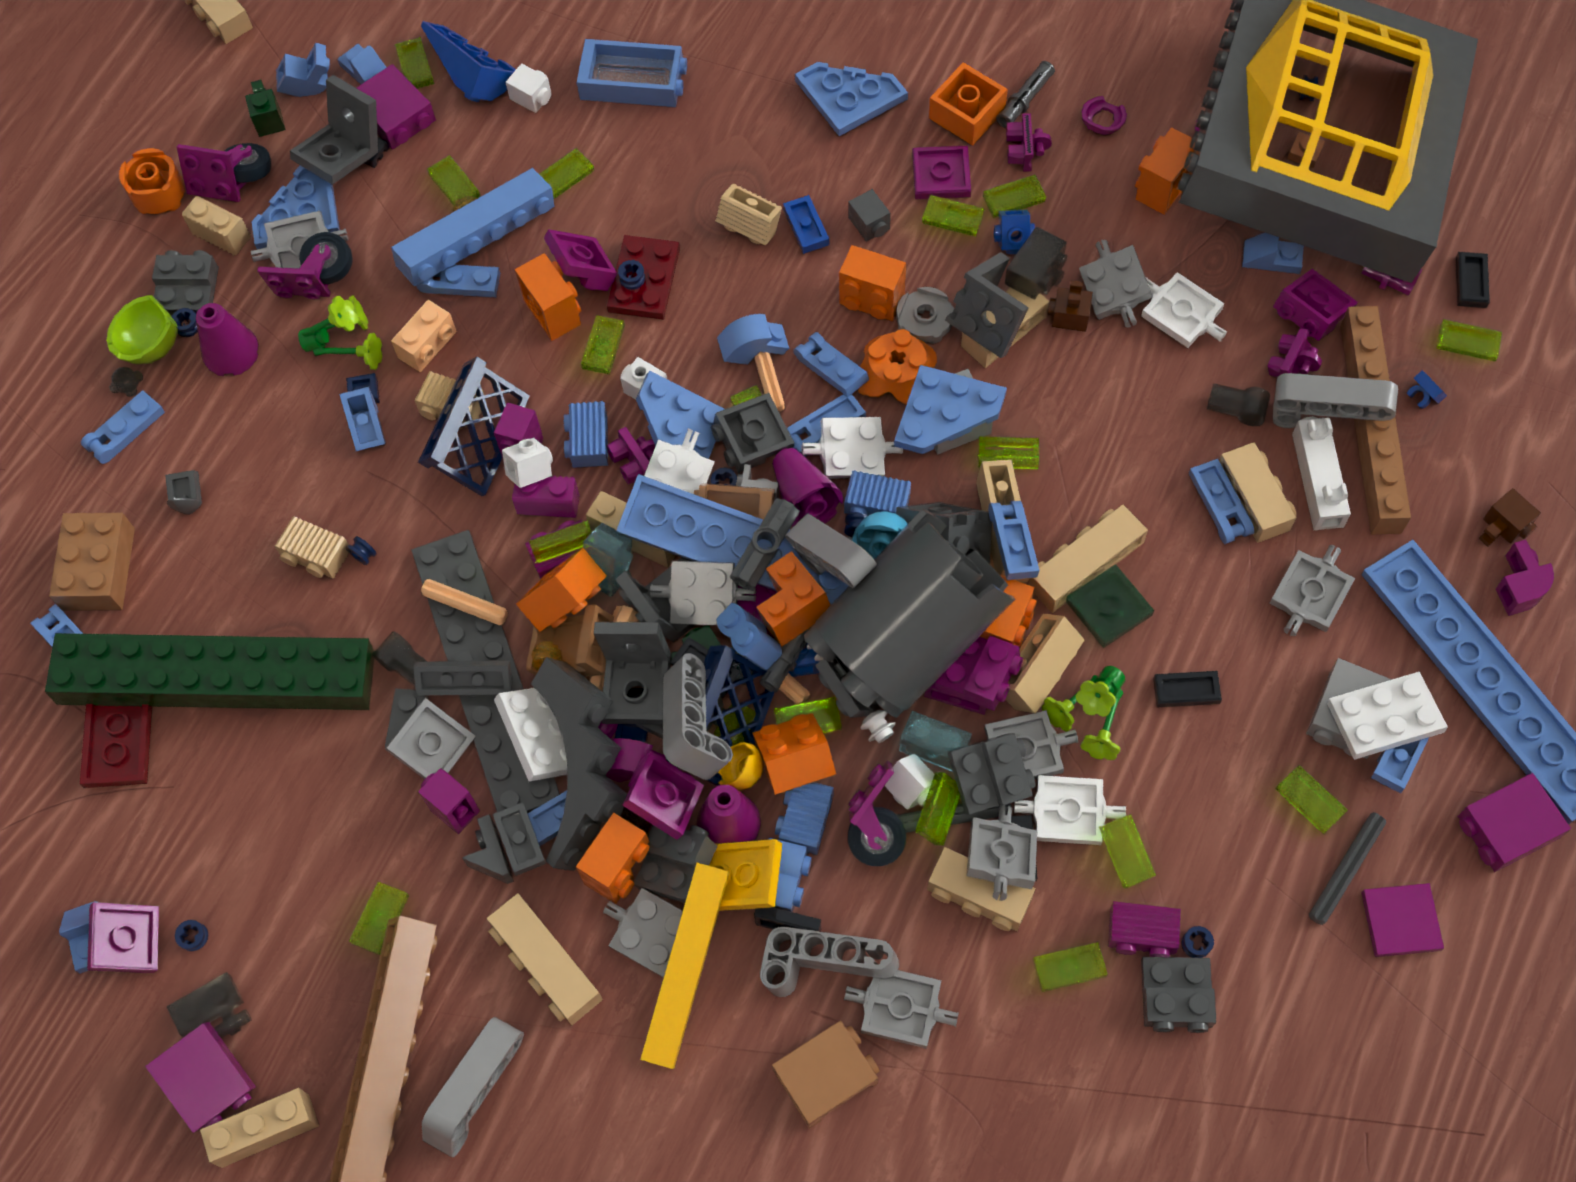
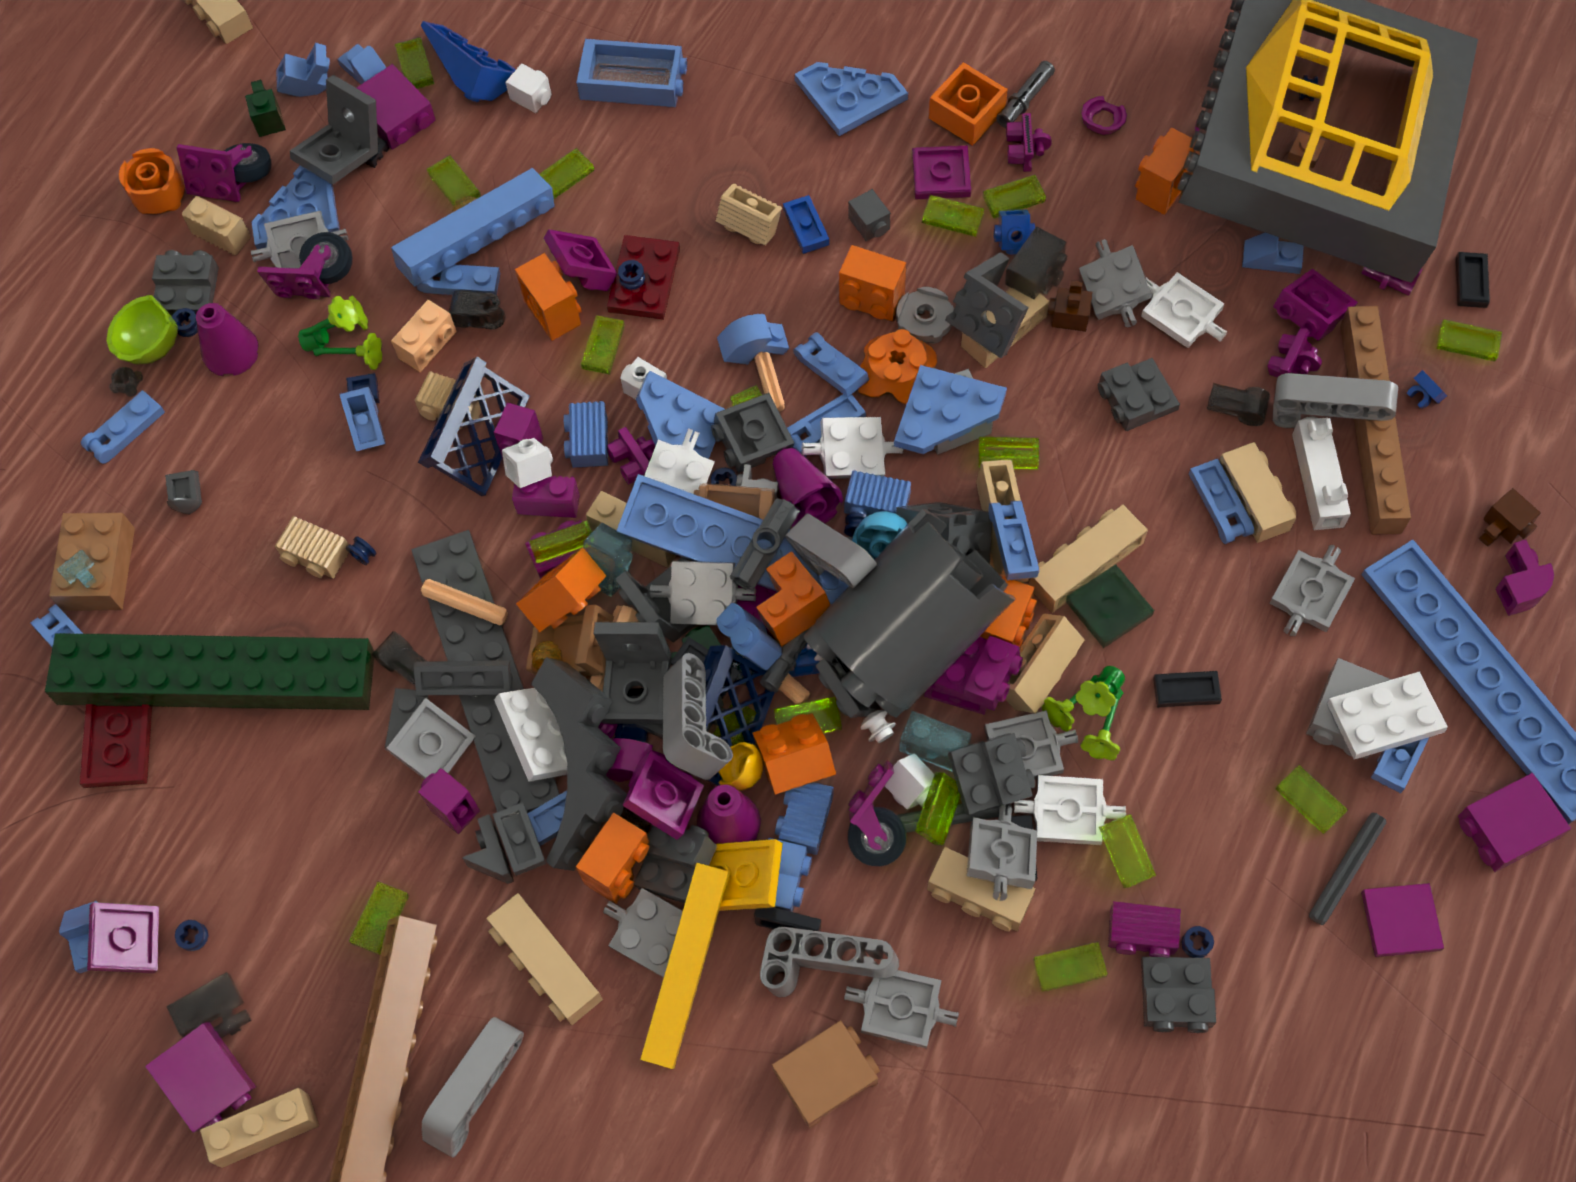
(77, 568): none -> clear light blue tile
(472, 309): none -> clear smoke piece
(1137, 393): none -> dark grey plate

